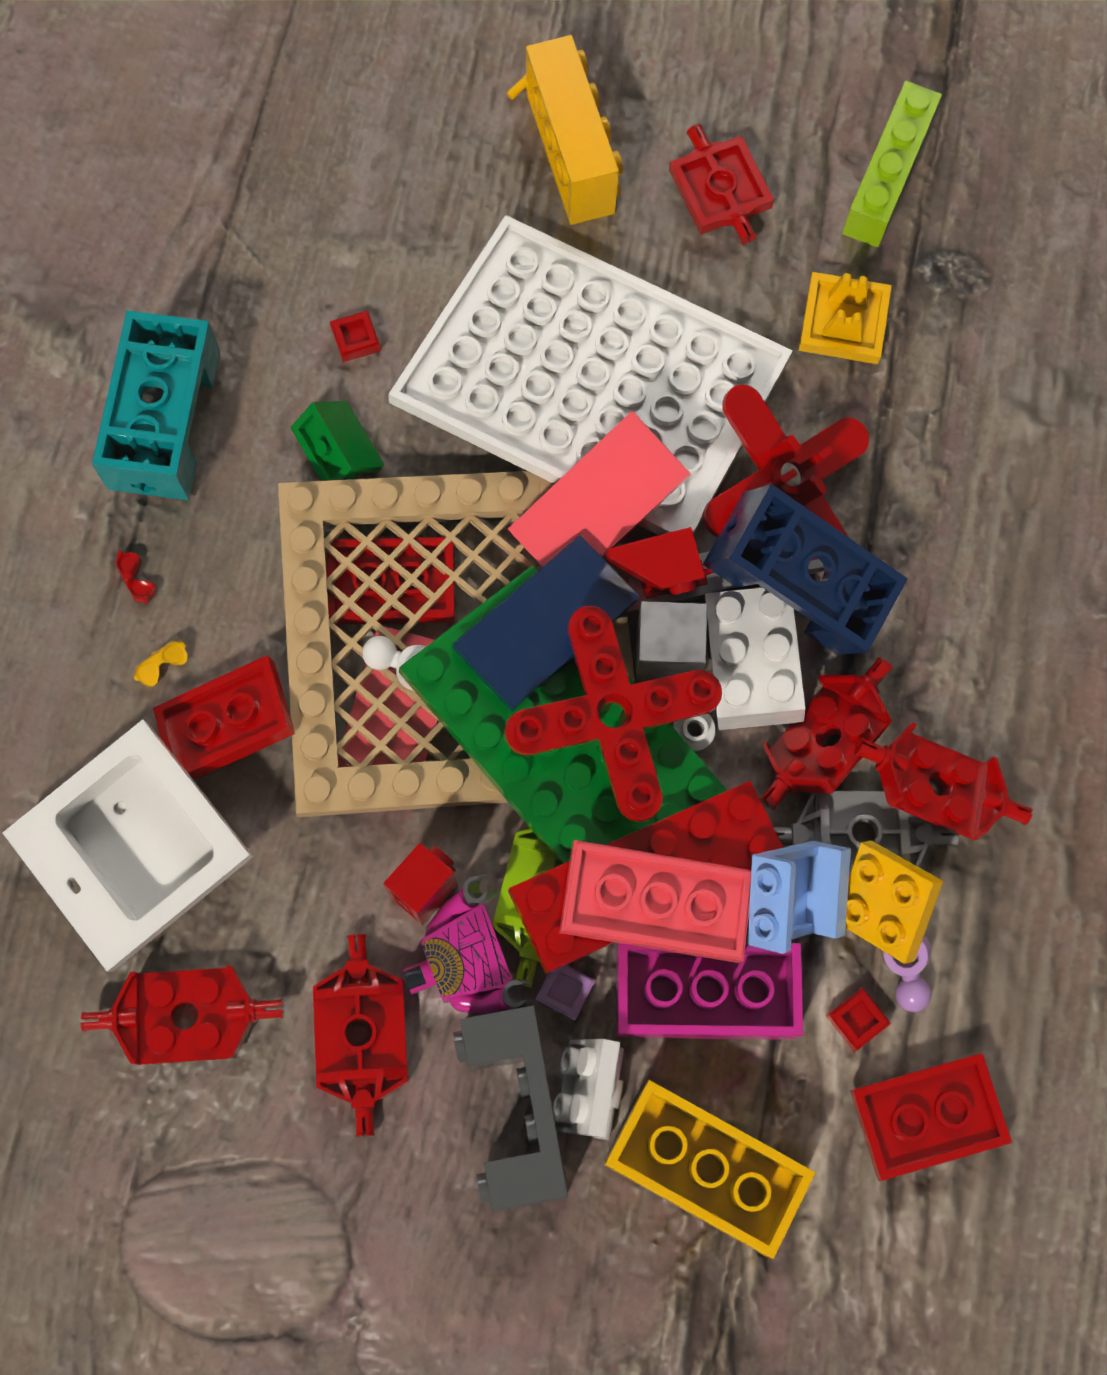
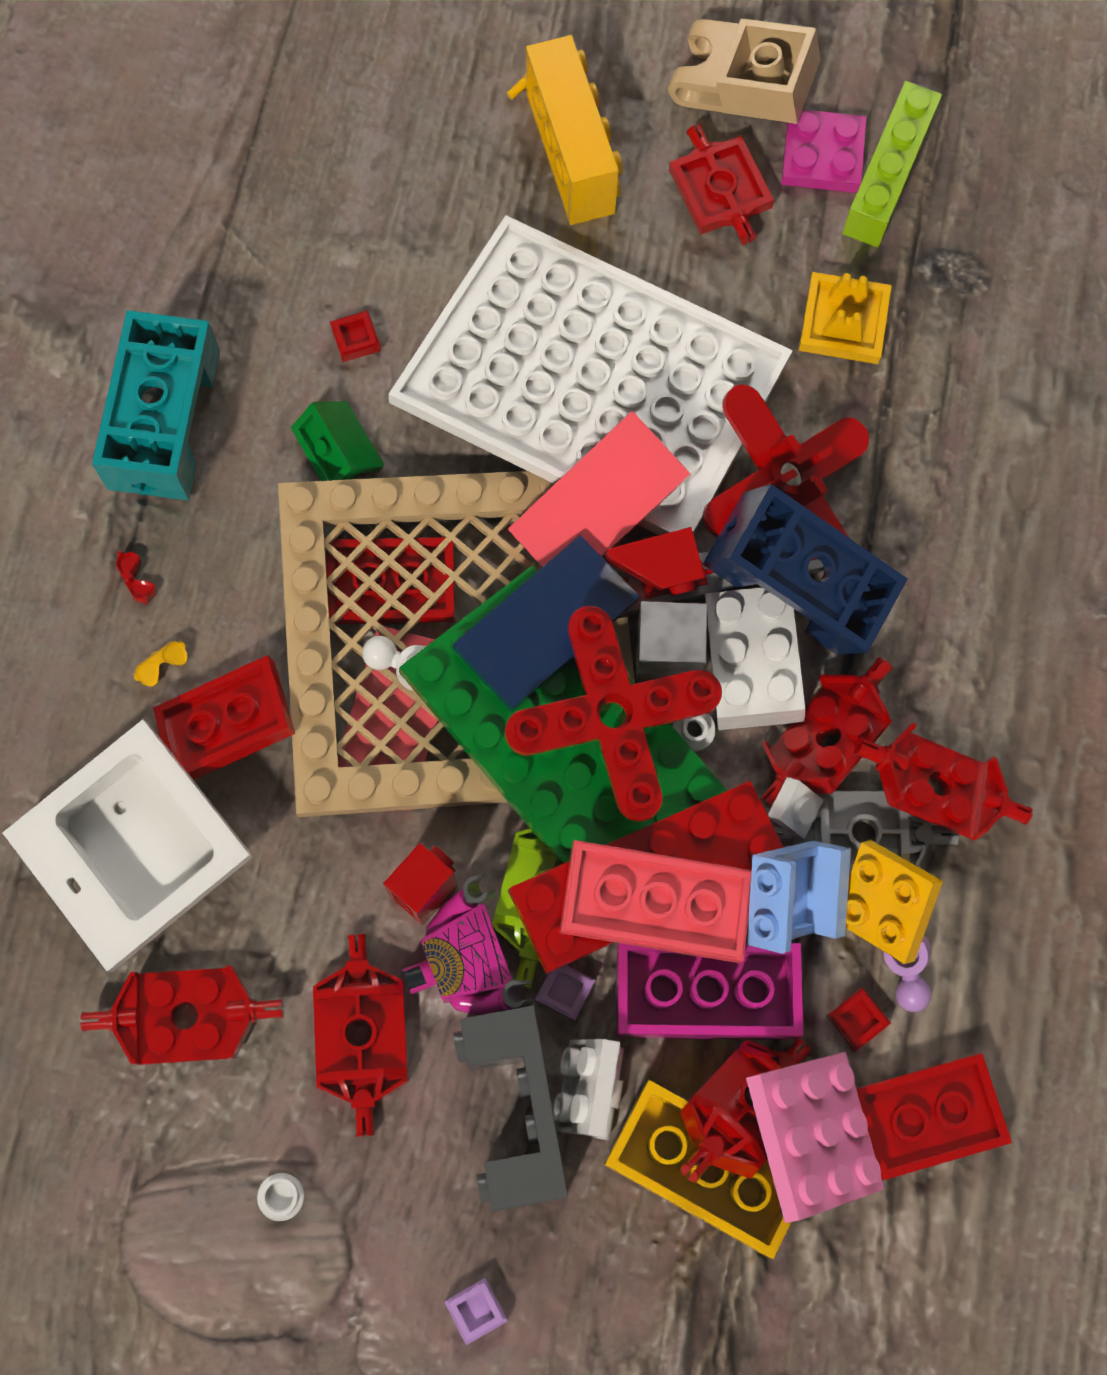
(280, 1197): none -> white plate
(476, 1311): none -> lavender tile
(720, 1118): none -> red plate
(748, 69): none -> tan brick
(795, 808): none -> white plate
(815, 1136): none -> bright pink plate
(824, 151): none -> dark pink plate

